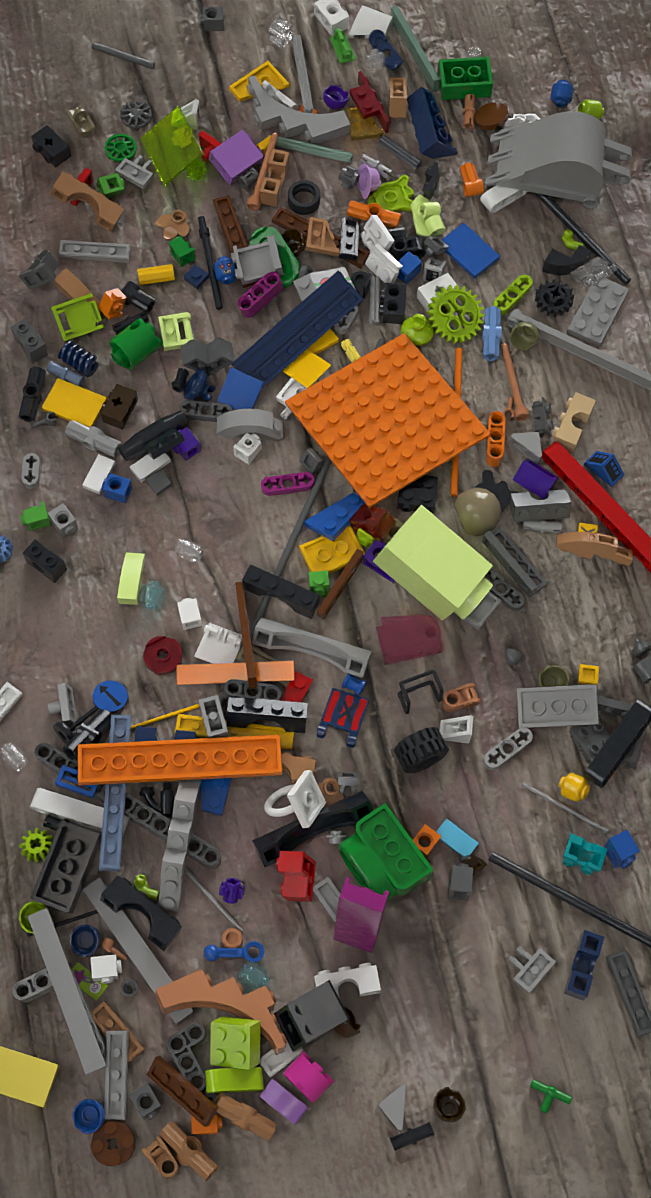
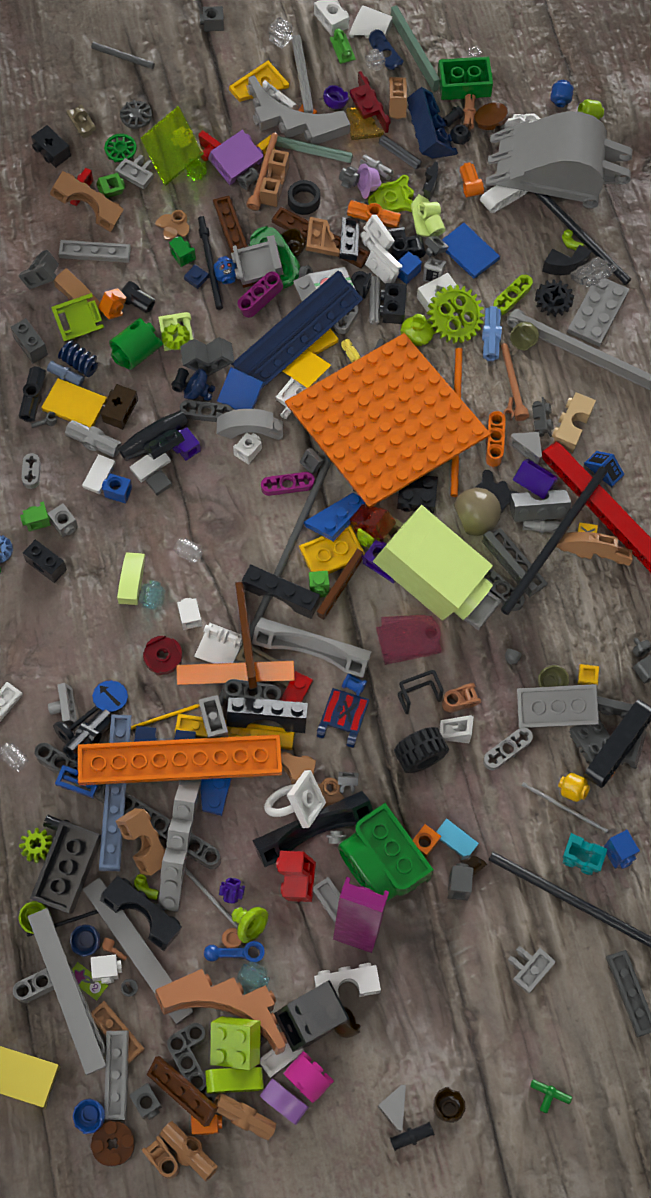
(70, 809): white beam -> none
(118, 327): black pin -> none
(138, 824): none -> medium nougat arch
(156, 274): yellow axle -> none
(166, 799): black plant -> none
(182, 338): none -> lime gear
(192, 113): white slope -> none
(250, 923): none -> lime hair
(456, 113): none -> black pin
(460, 134): none -> black plate
(554, 540): none -> black piece
(583, 965): dark blue arch -> none

